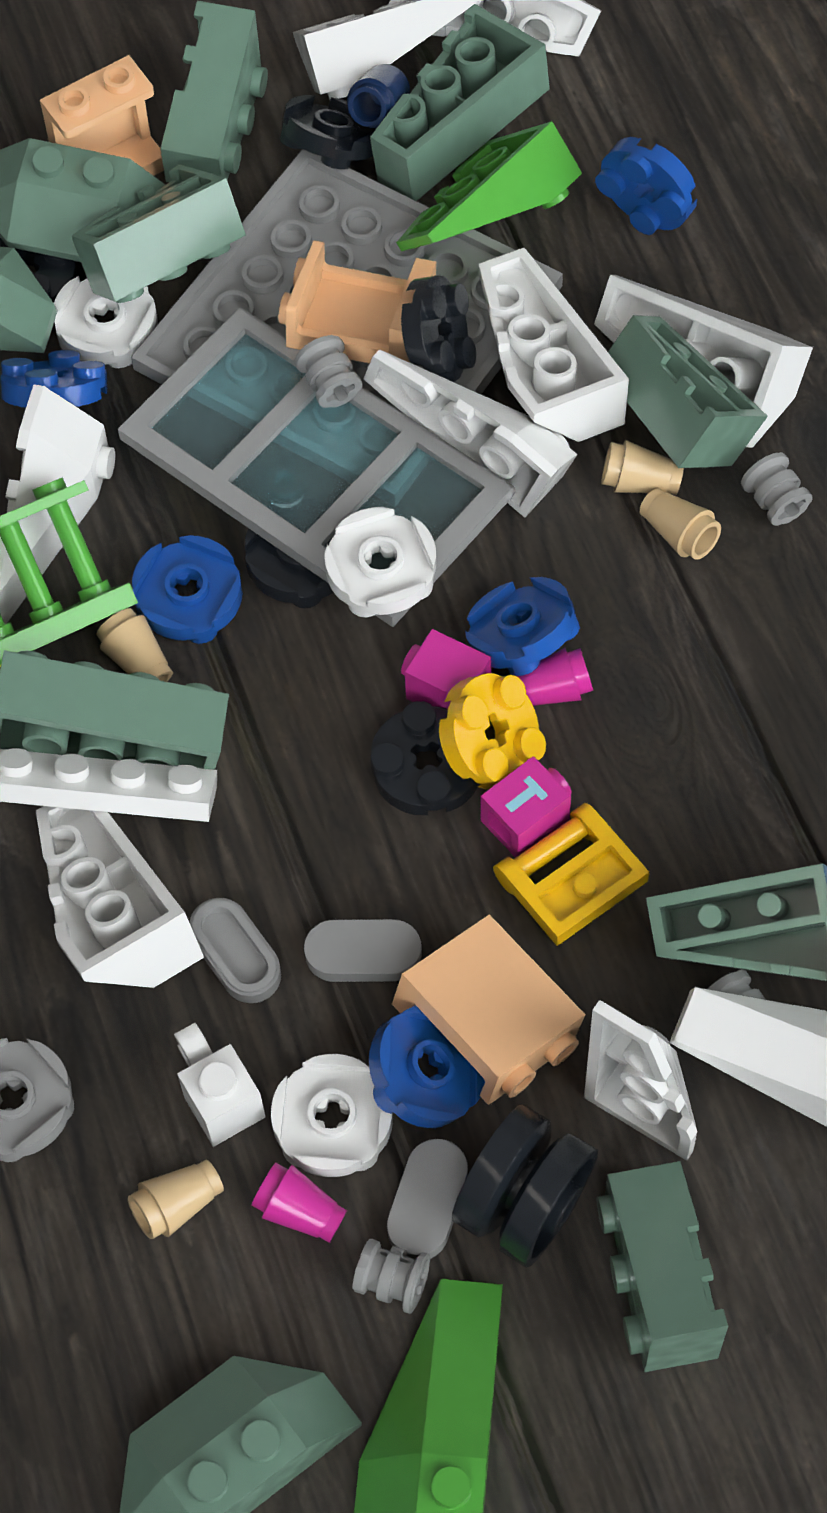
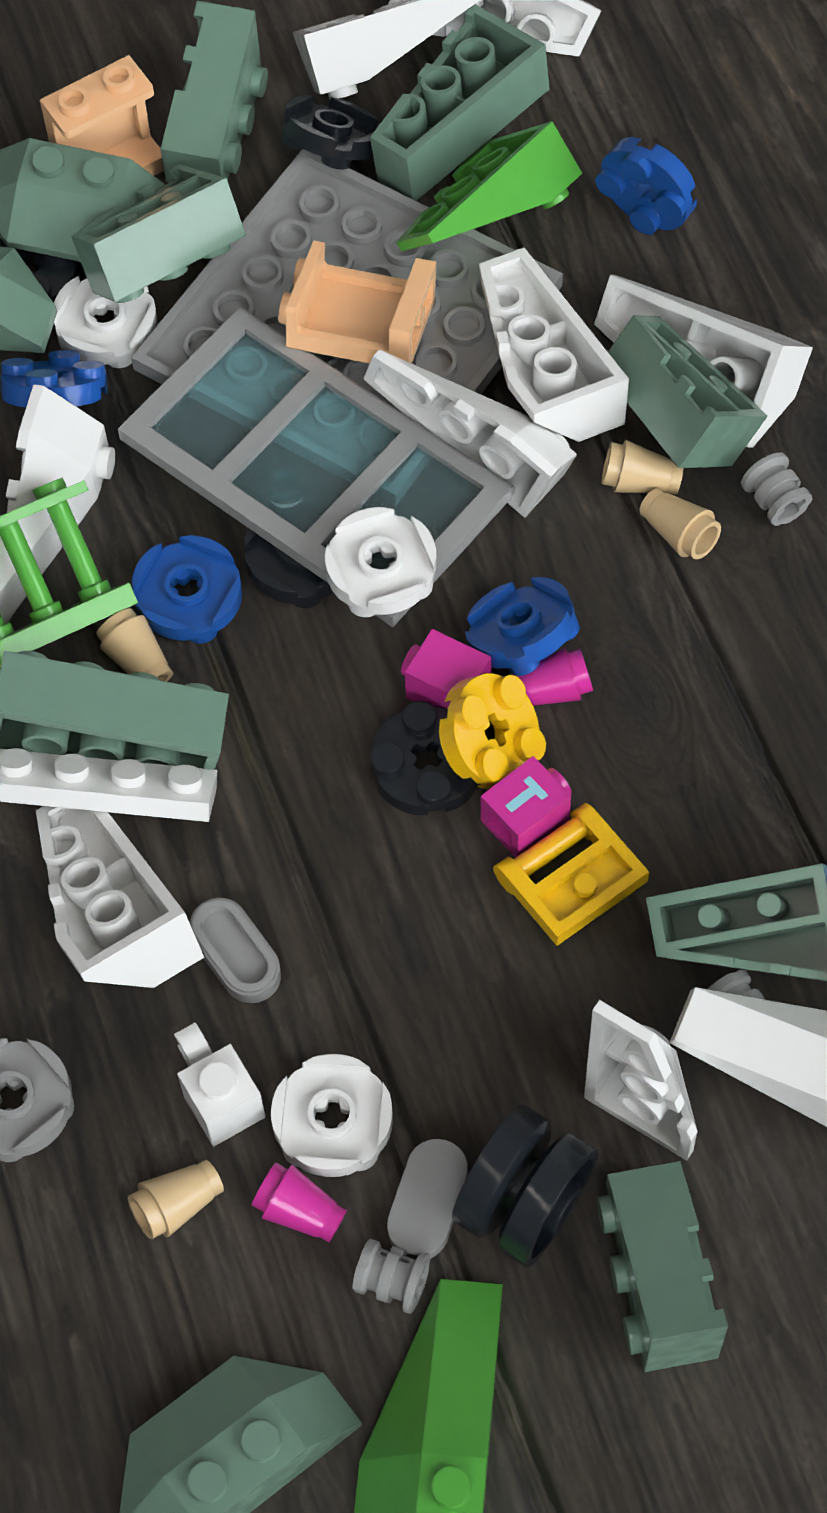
(328, 371): light grey bush -> none
(362, 950): light grey tile -> none
(376, 94): dark blue brick -> none
(401, 1084): blue plate -> none
(437, 327): black plate -> none
(493, 1007): light nougat panel -> none

